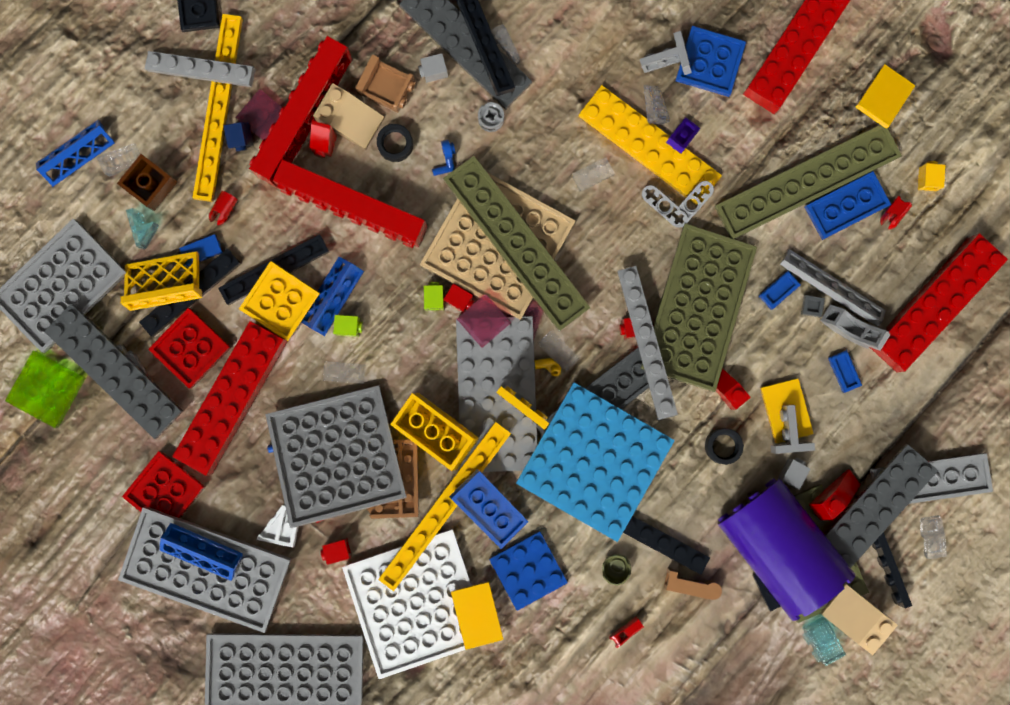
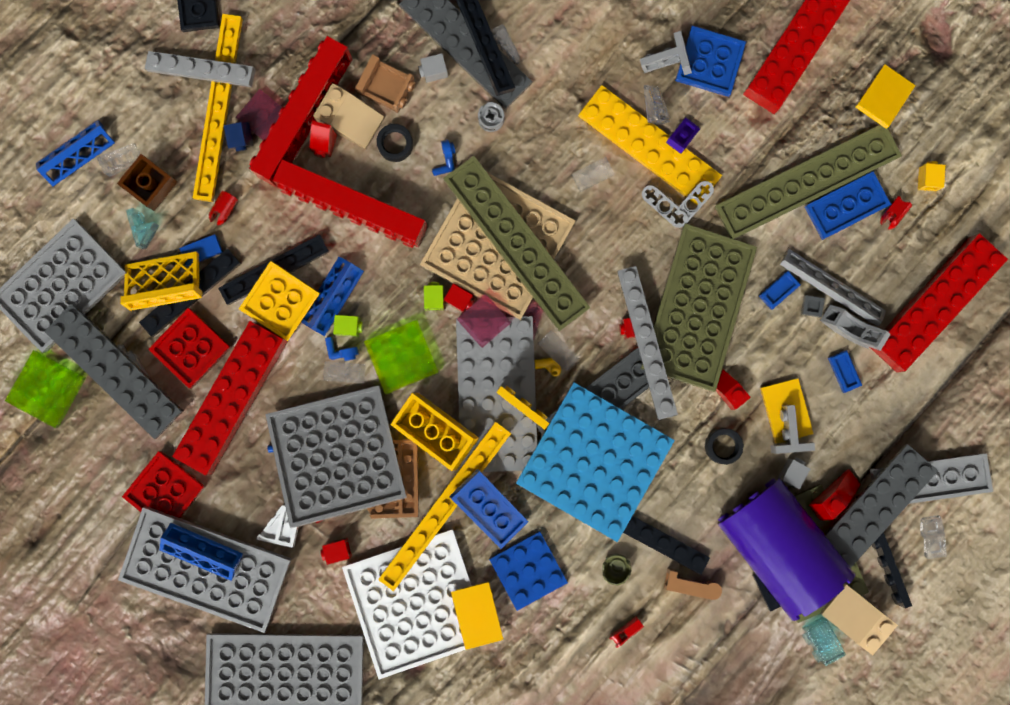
(347, 354): none -> blue plate
(401, 357): none -> clear neon green plate

